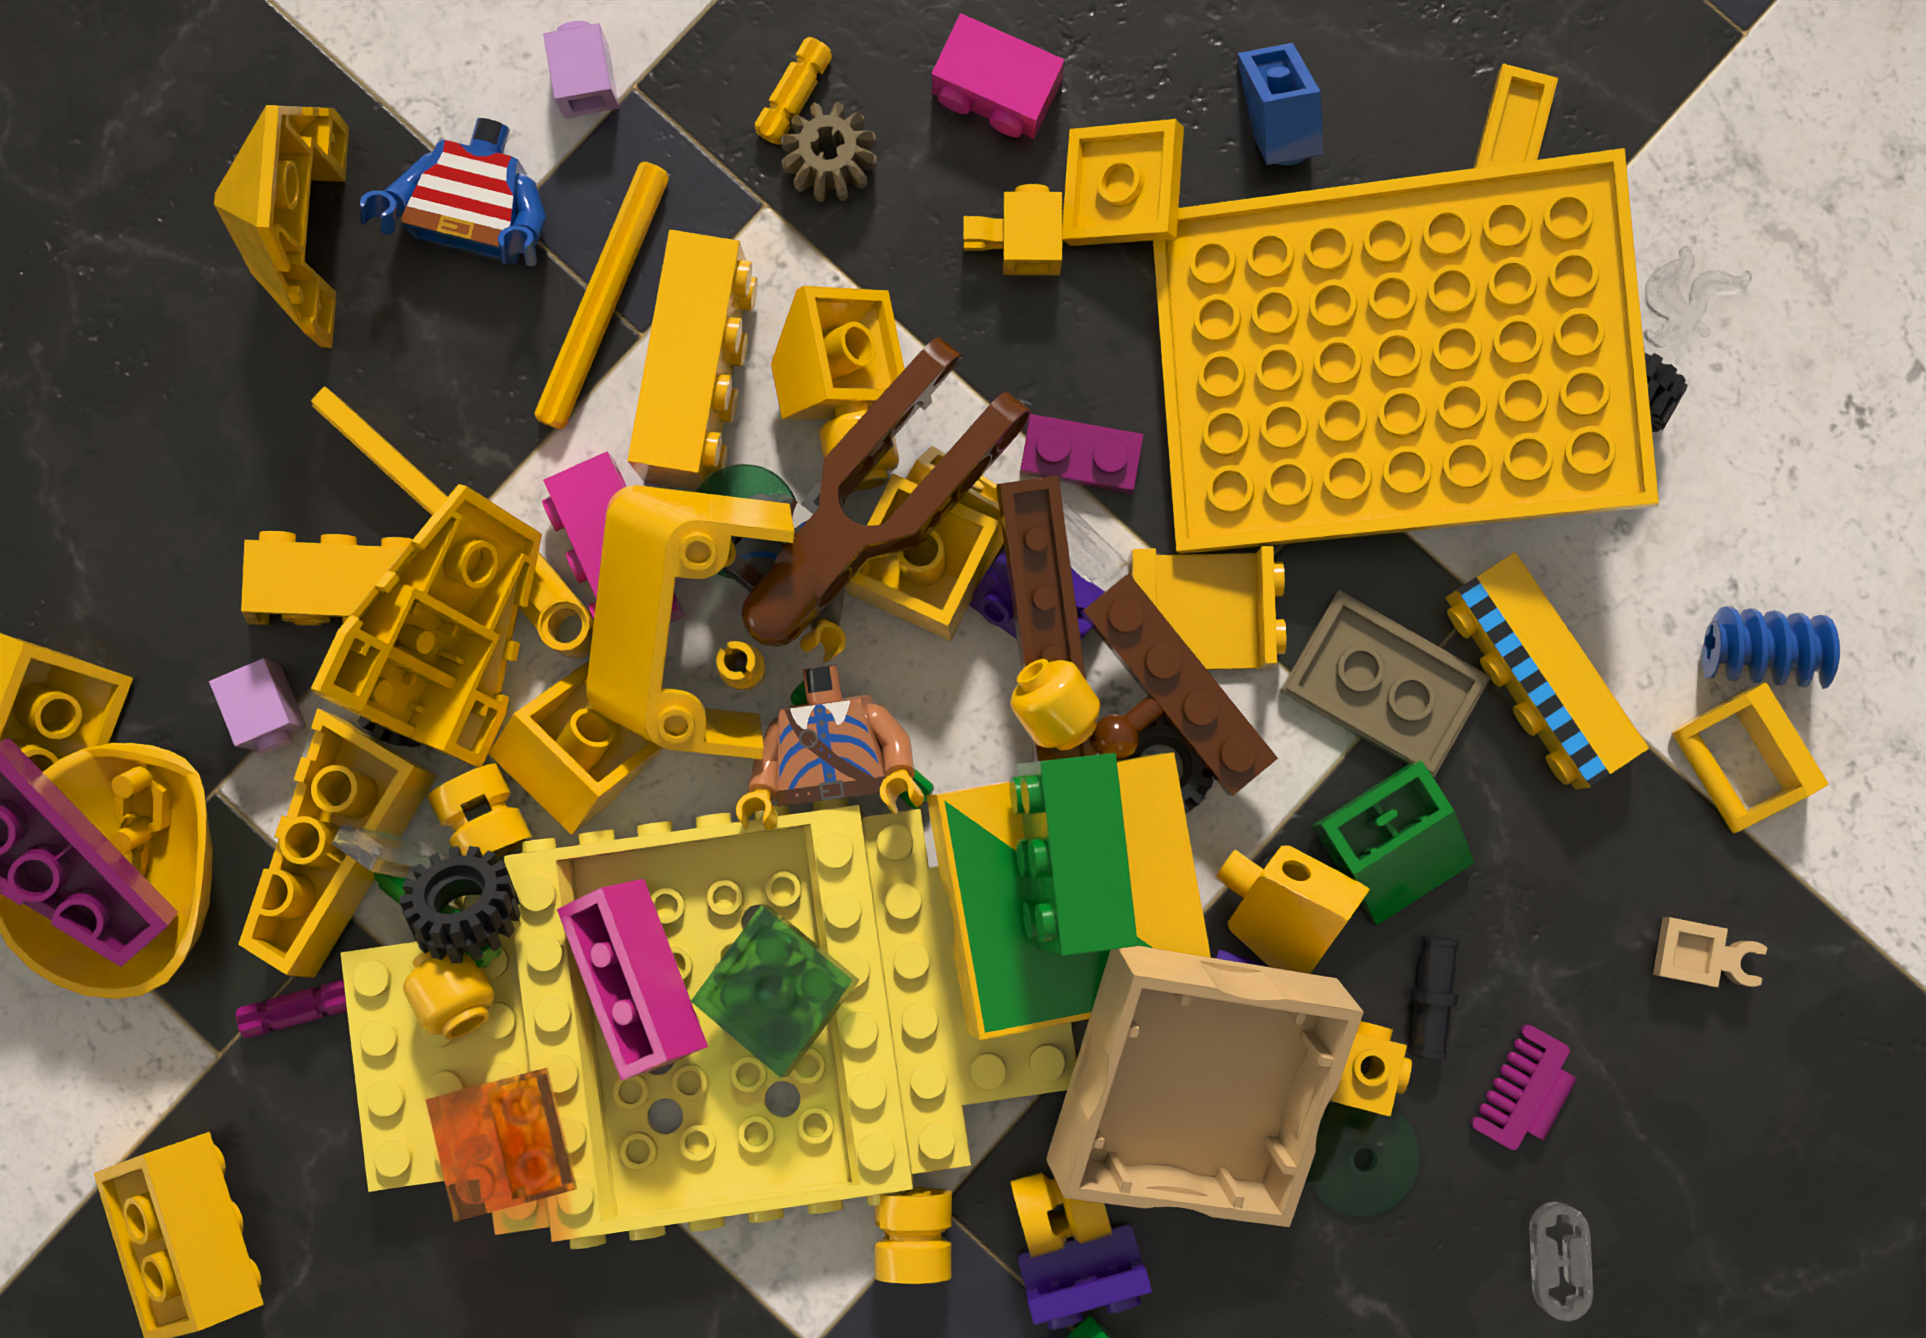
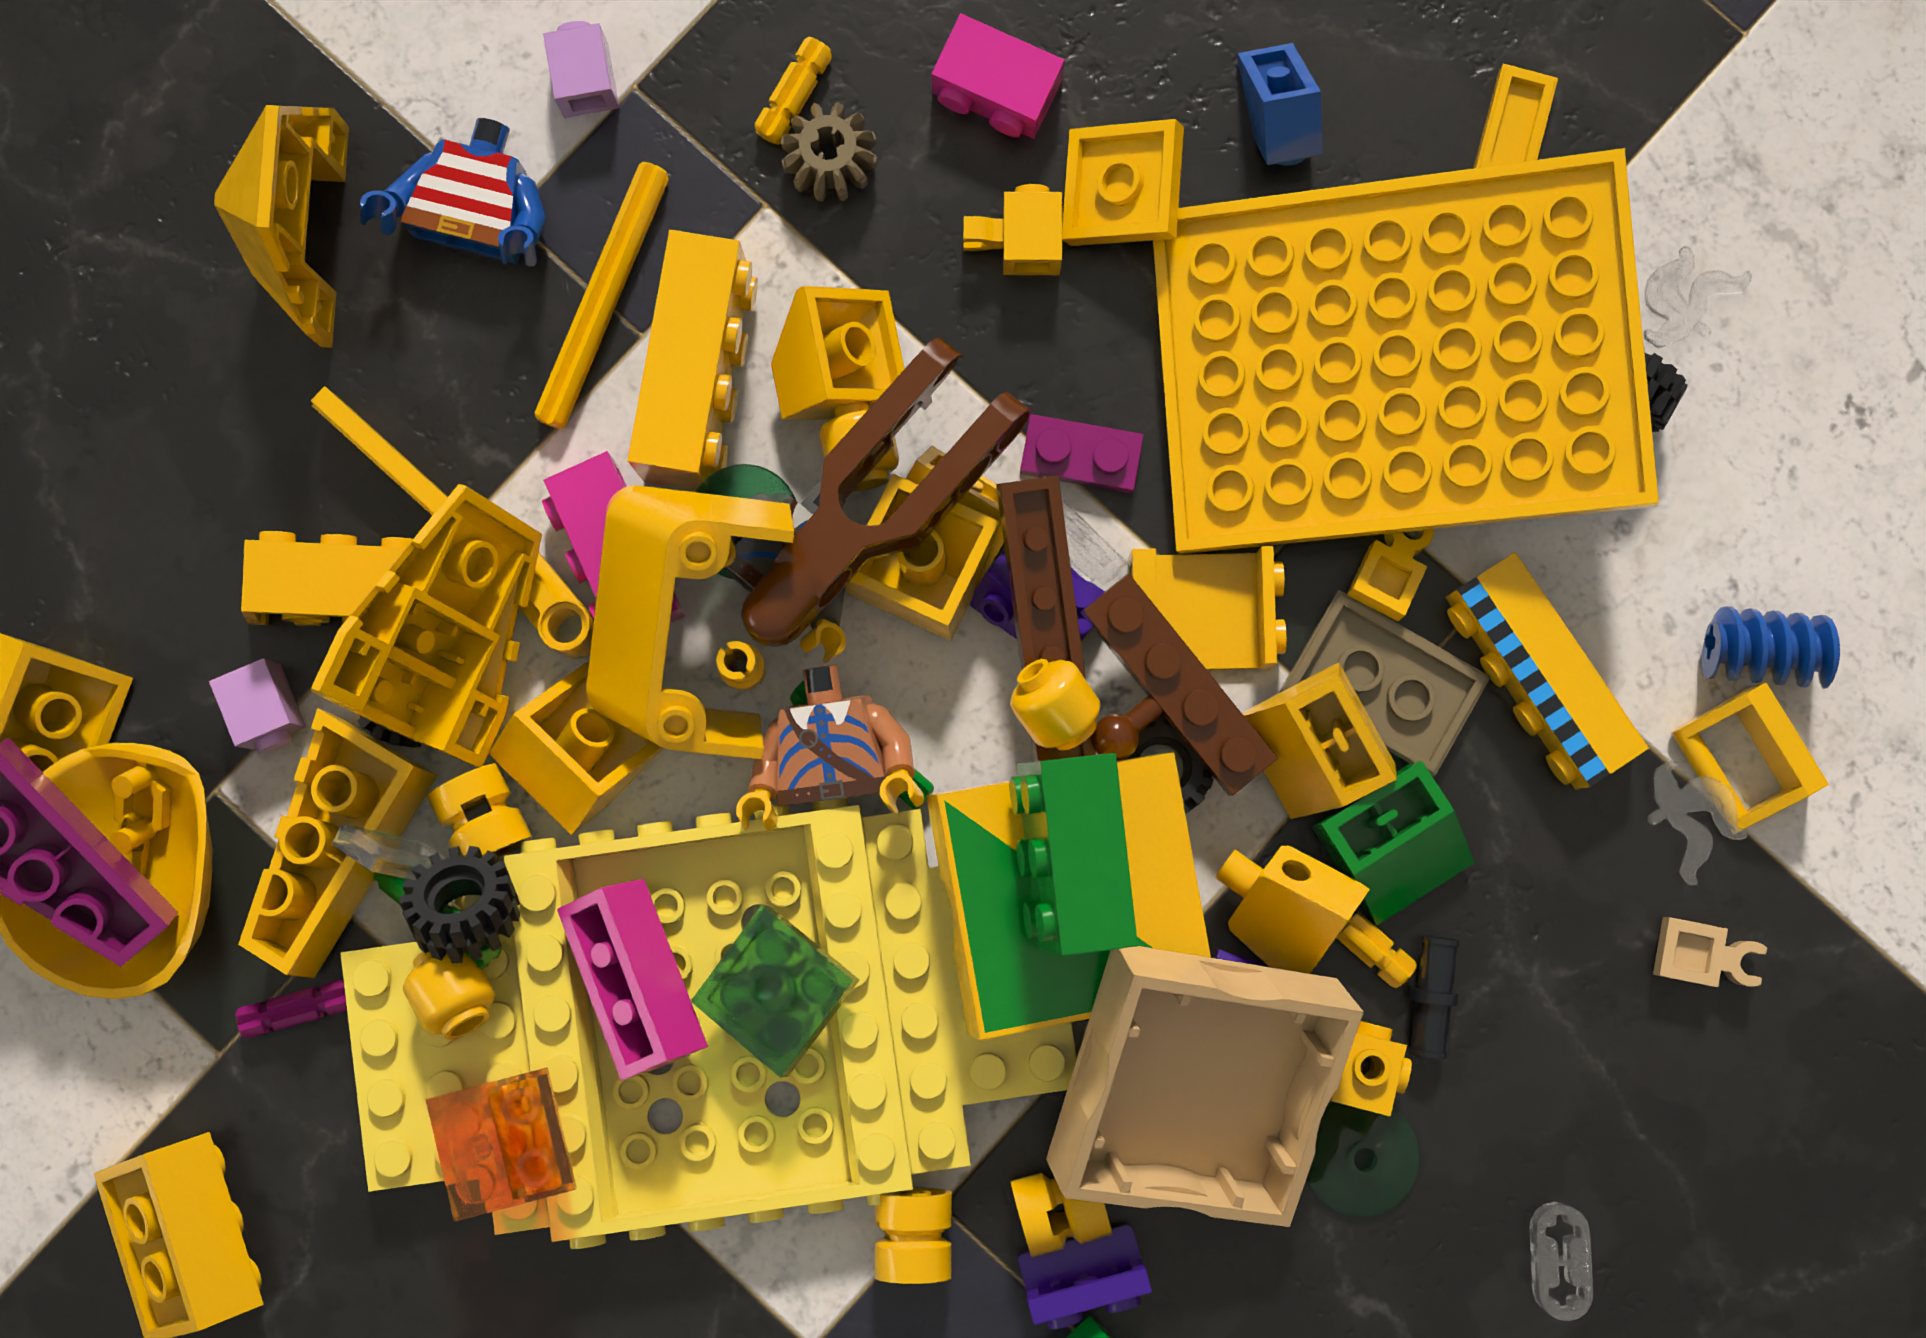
(1322, 744): none -> yellow slope
(1375, 948): none -> yellow axle
(1390, 574): none -> yellow plate
(1540, 1095): magenta piece -> none
(1697, 795): none -> clear piece

